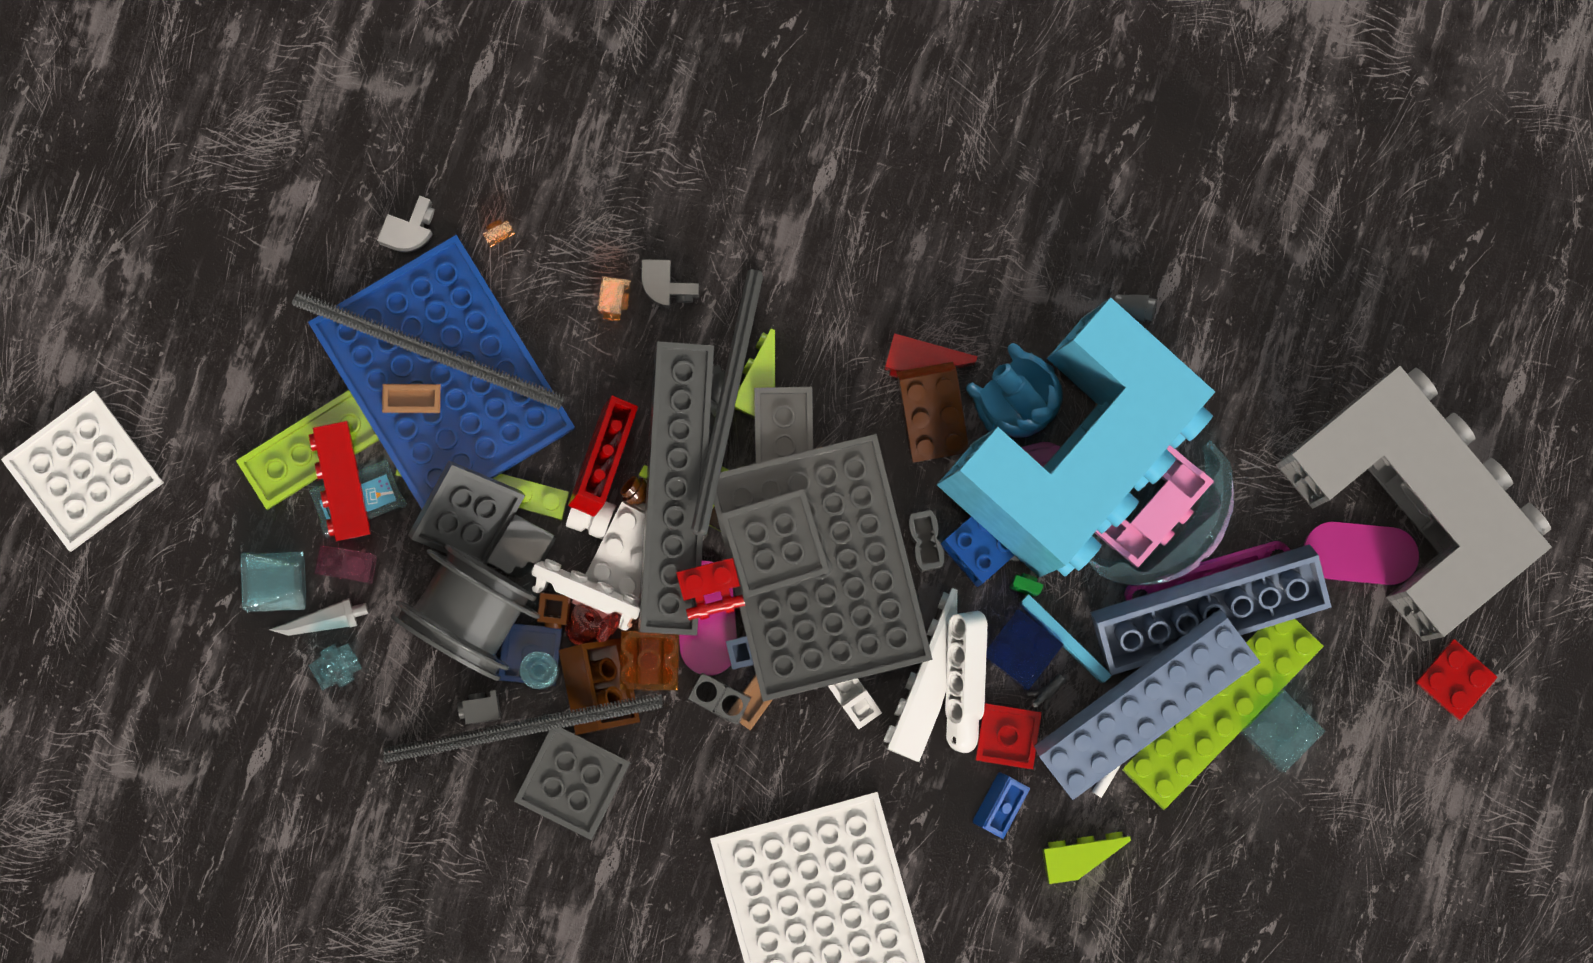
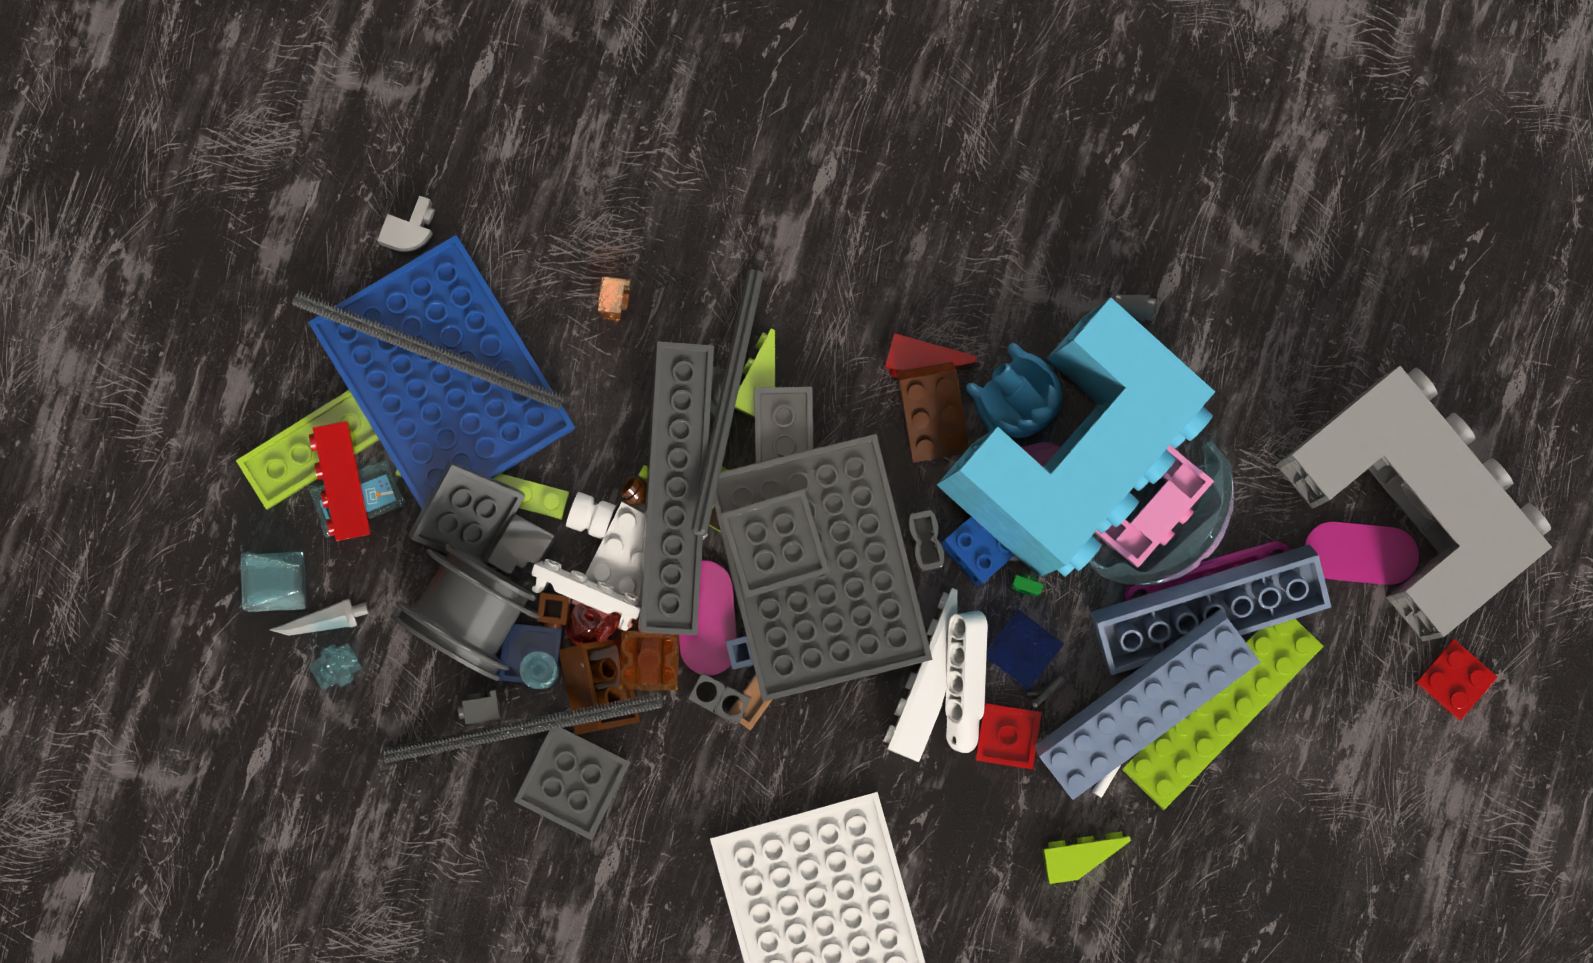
(82, 471): white plate -> none
(346, 564): clear pink slope -> none
(411, 398): medium nougat tile -> none
(498, 232): clear orange plate -> none
(603, 456): red brick -> none
(658, 285): brick -> none
(707, 580): red plate -> none
(856, 701): white slope -> none
(1001, 805): blue slope -> none
(1063, 636): medium azure tile -> none
(1282, 731): clear light blue brick -> none

